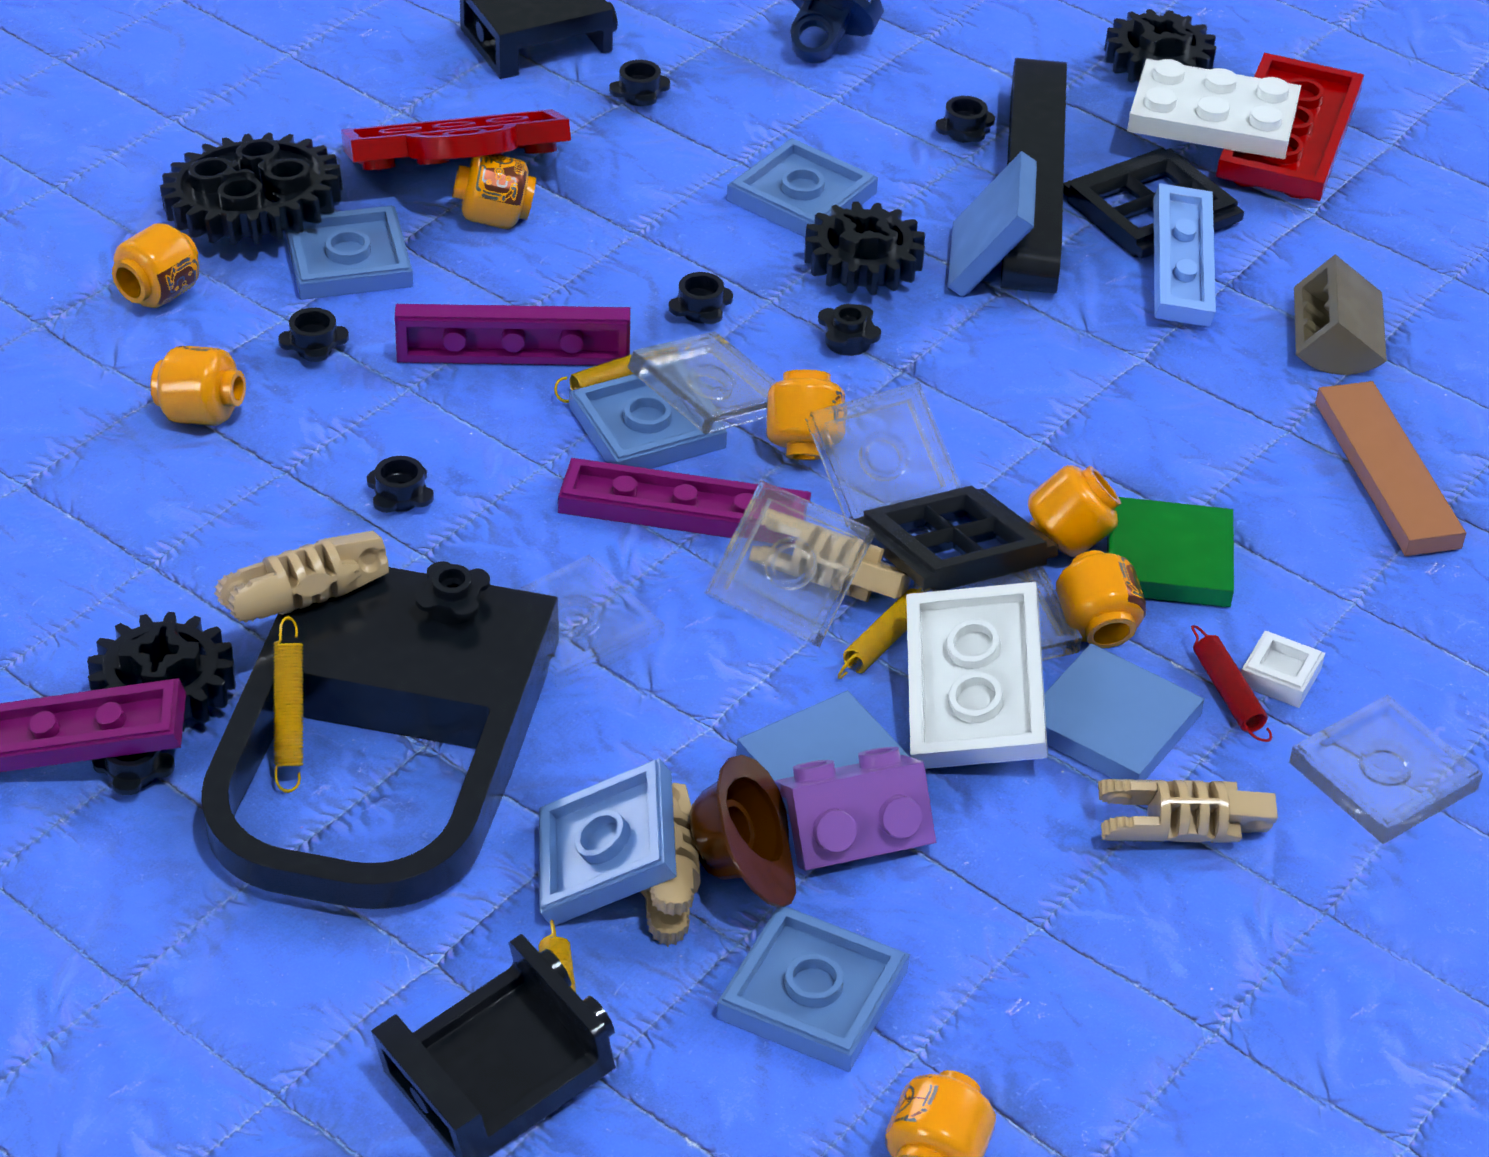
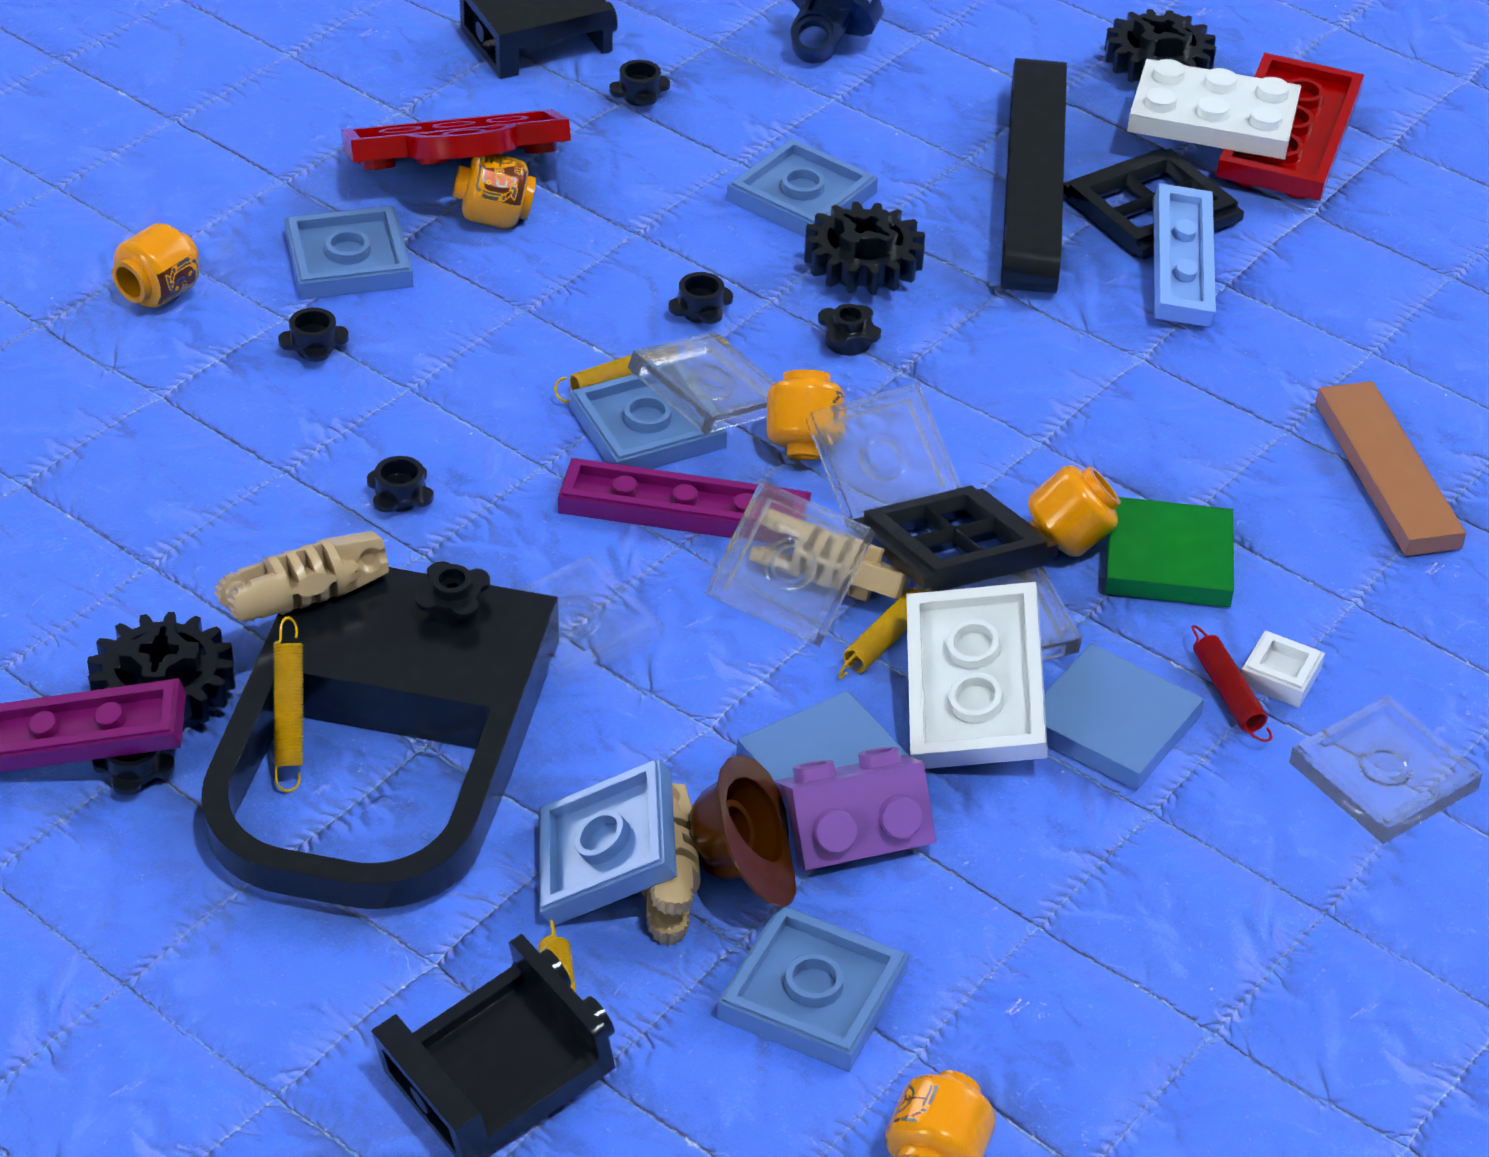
(197, 385): light orange head -> none
(251, 188): black gear -> none
(511, 334): magenta tile -> none
(965, 119): black plate -> none
(993, 224): medium blue tile -> none
(1101, 598): light orange head -> none
(1186, 811): tan hinge -> none
(1339, 320): dark tan brick -> none

